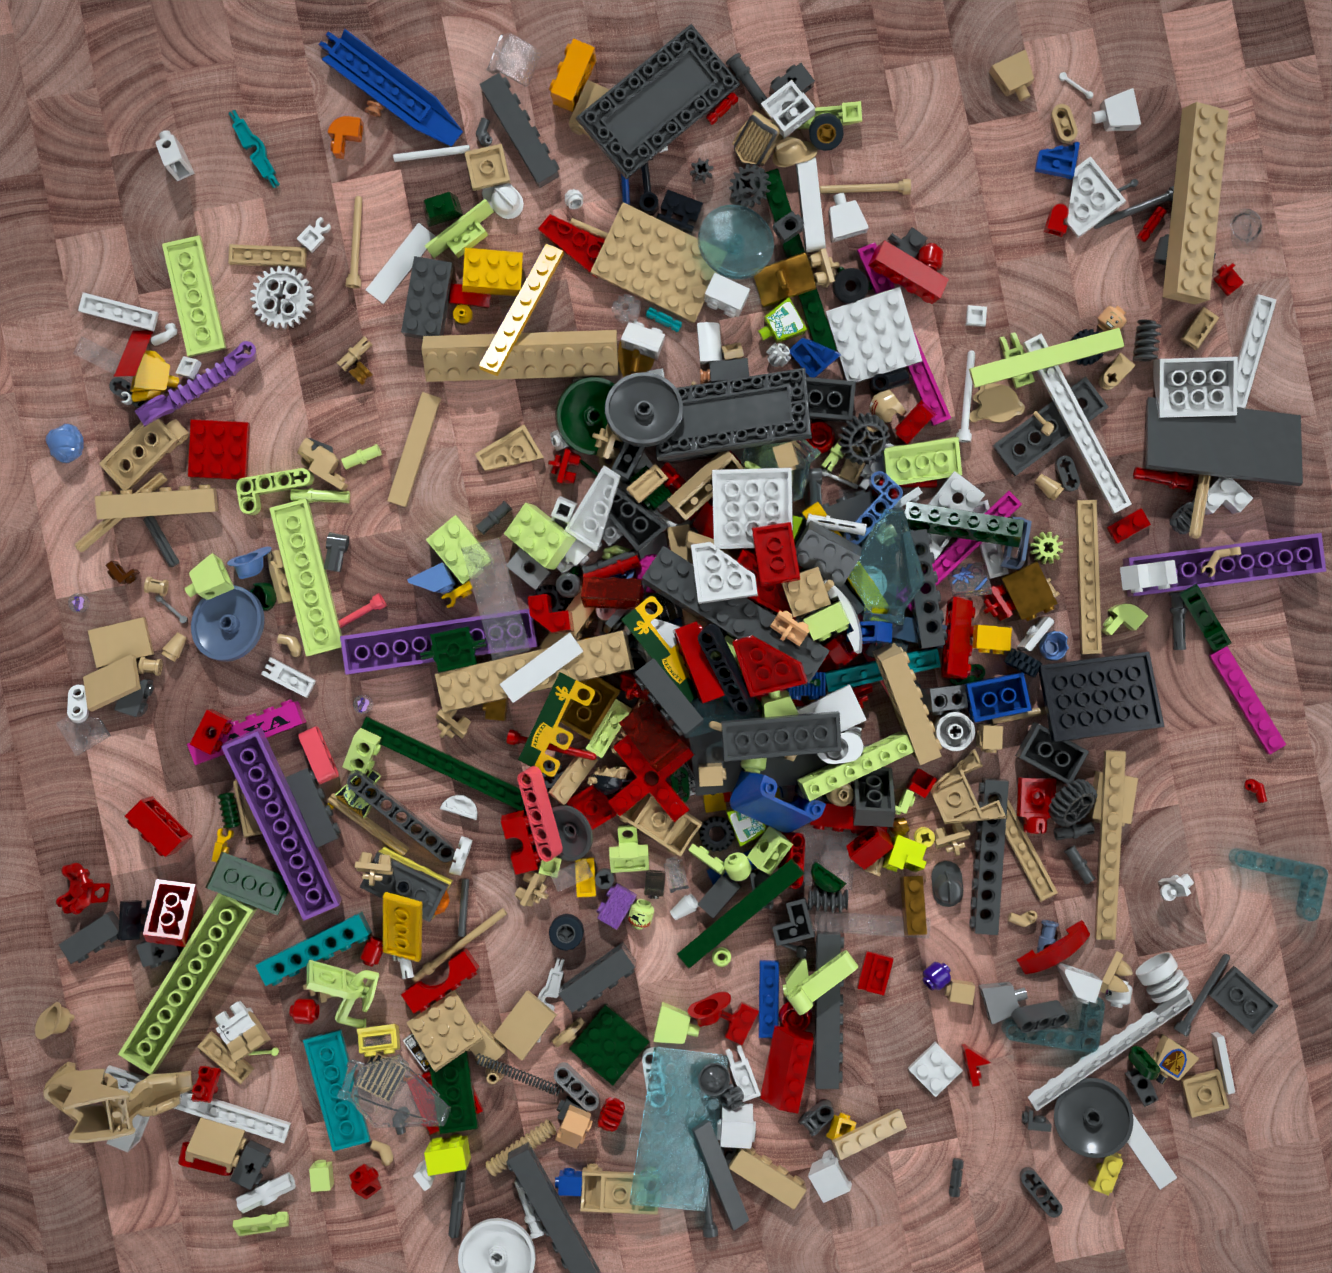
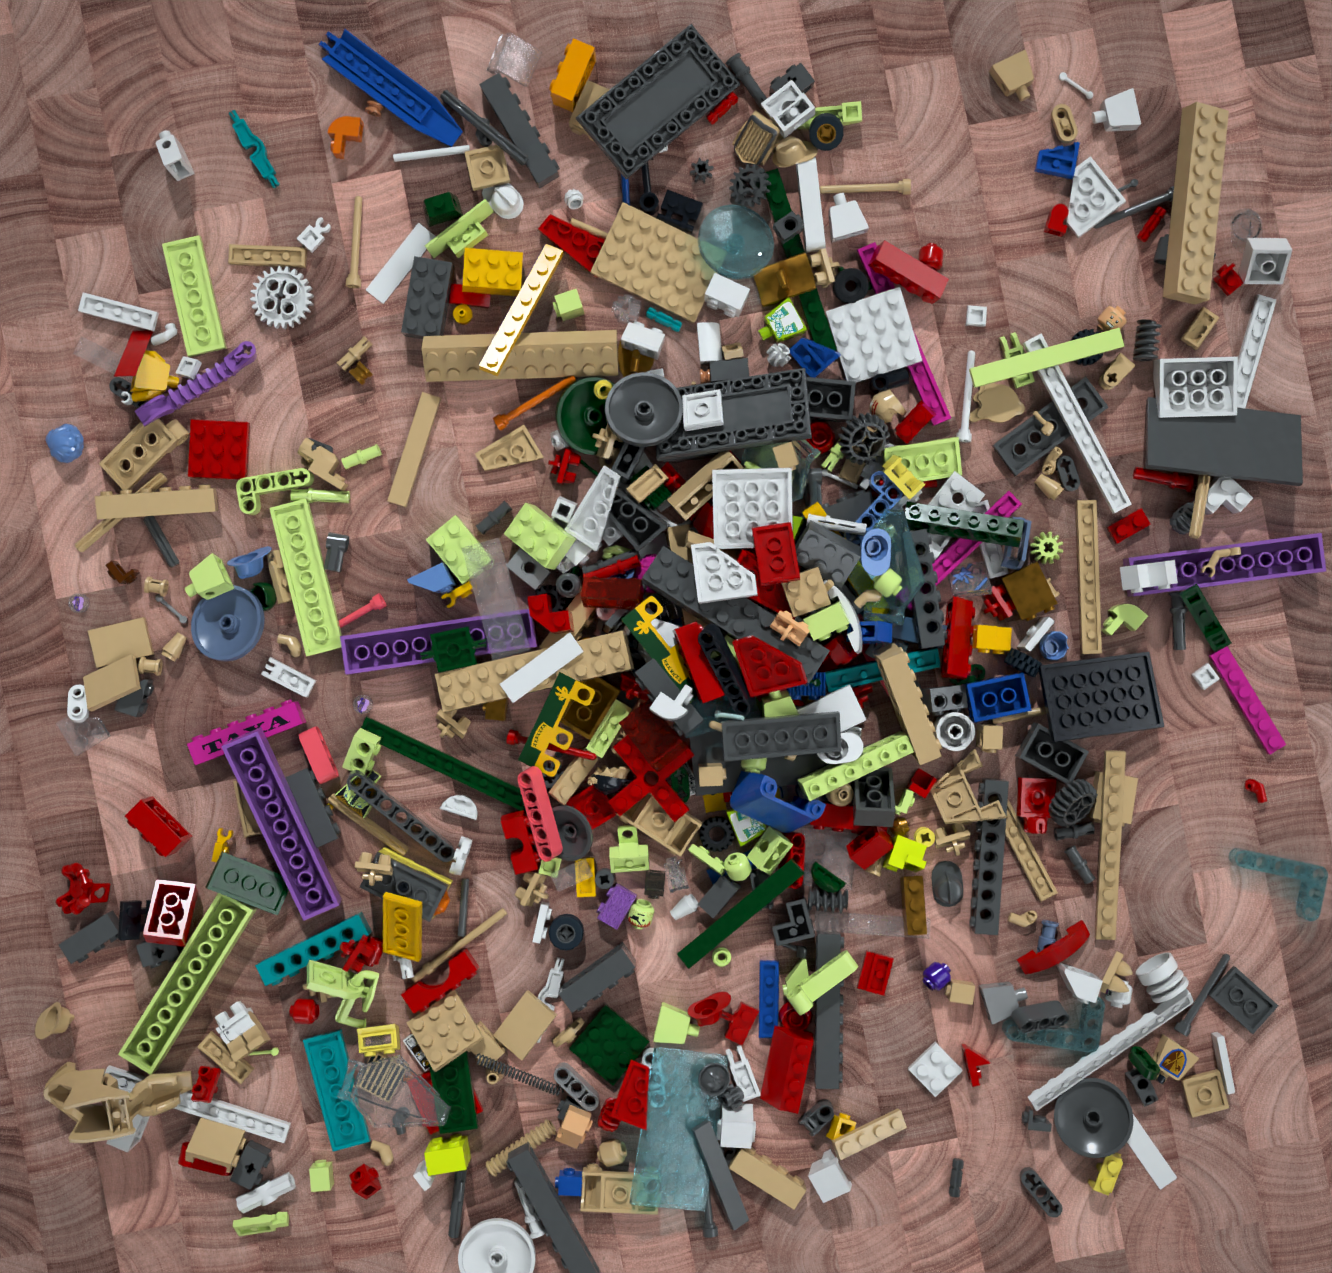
(202, 738): red brick -> none
(228, 810): dark green piece -> none
(353, 962): none -> red hips
(484, 127): none -> dark grey axle
(503, 420): none -> orange piece
(540, 930): none -> white plate
(568, 305): none -> yellowish green brick
(602, 395): none -> light yellow plate
(612, 1152): none -> tan head
(633, 1096): none -> red wing
(672, 709): none -> white brick
(702, 410): none -> white plate
(718, 714): none -> light aqua piece
(868, 595): none -> tan arm
(876, 552): none -> medium blue piece
(888, 583): none -> yellowish green head
(902, 477): none -> light yellow window
(910, 243): dark grey plate -> none
(1049, 462): none -> tan arm
(1175, 887): white hips -> none
(1205, 676): none -> white tile
(1265, 260): none -> white brick

